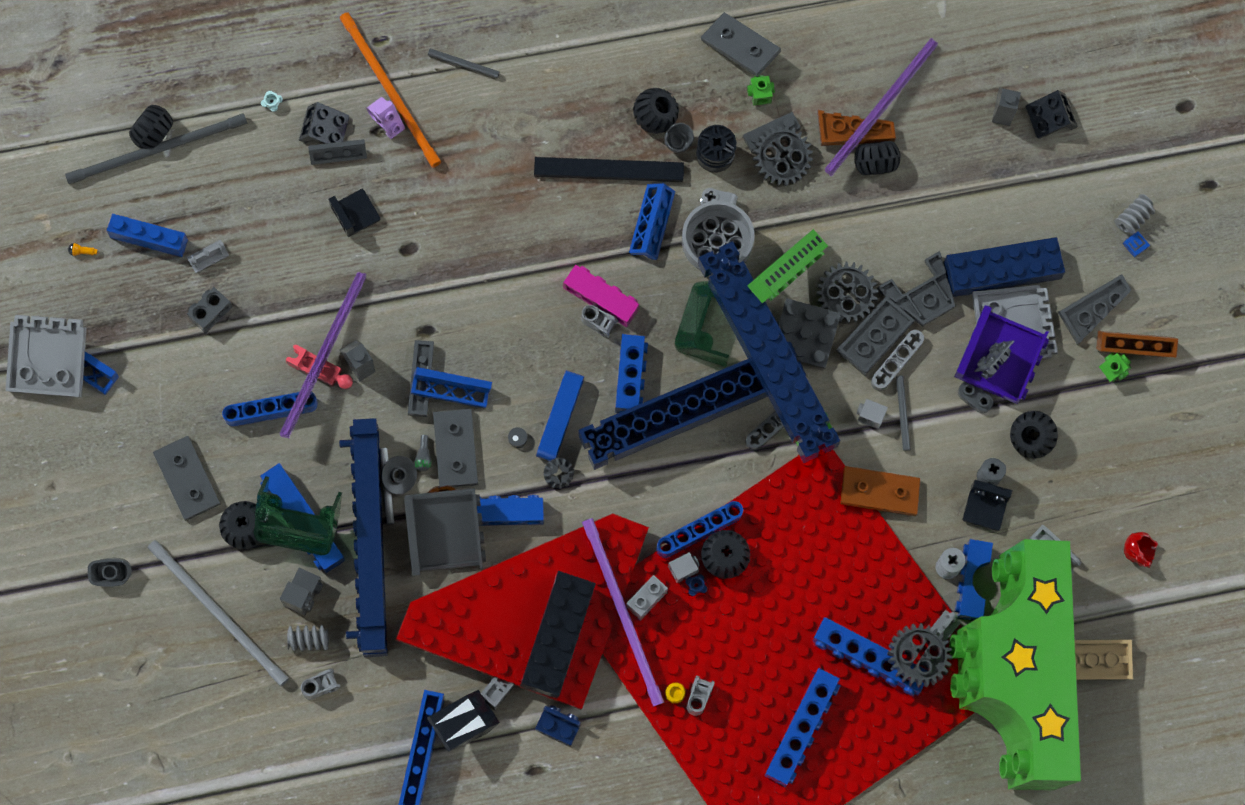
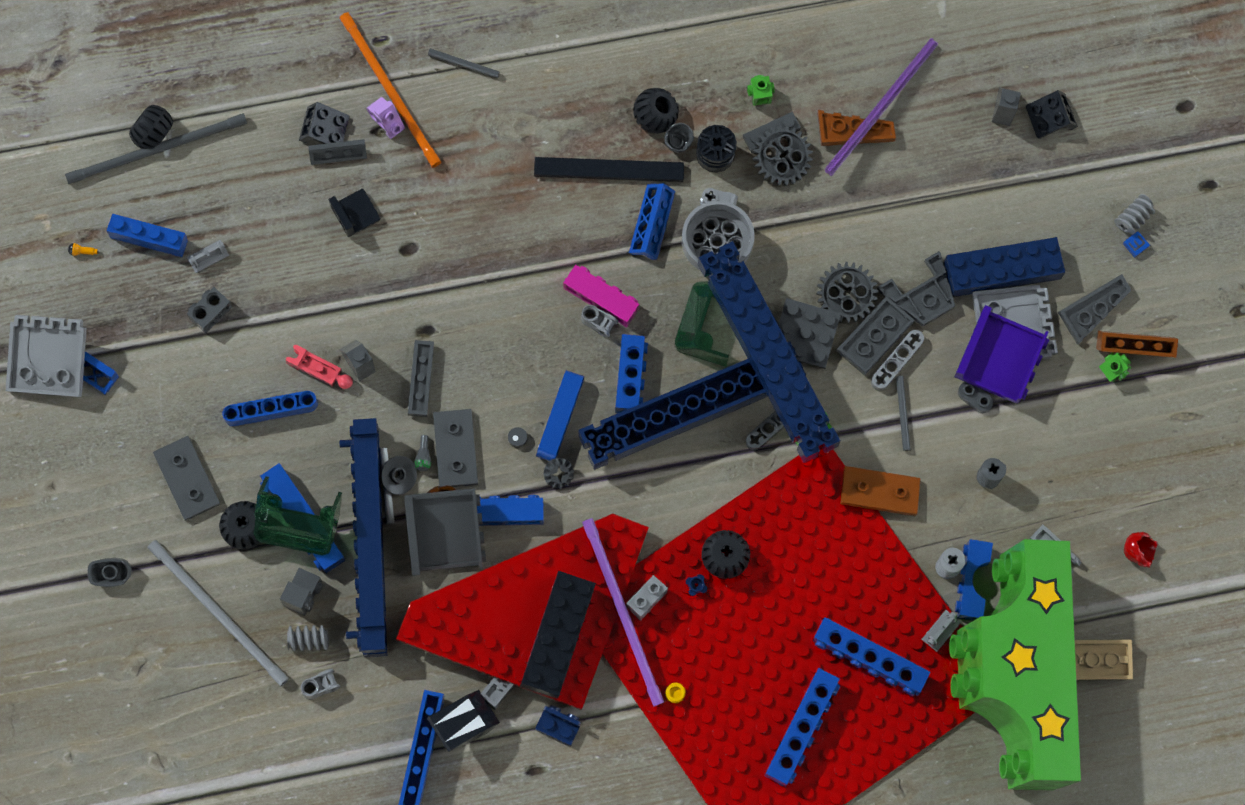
(271, 96): light aqua plate -> none
(323, 354): medium lavender axle -> none
(454, 381): blue fence -> none
(683, 567): light grey brick -> none
(694, 537): blue beam -> none
(700, 692): light grey piece -> none
(740, 44): dark grey plate -> none
(788, 266): bright green brick -> none
(871, 413): light grey brick -> none
(877, 158): black wheel -> none
(904, 645): dark grey gear -> none
(986, 505): black bracket -> none
(998, 354): dark grey hinge -> none
(1021, 434): black wheel -> none

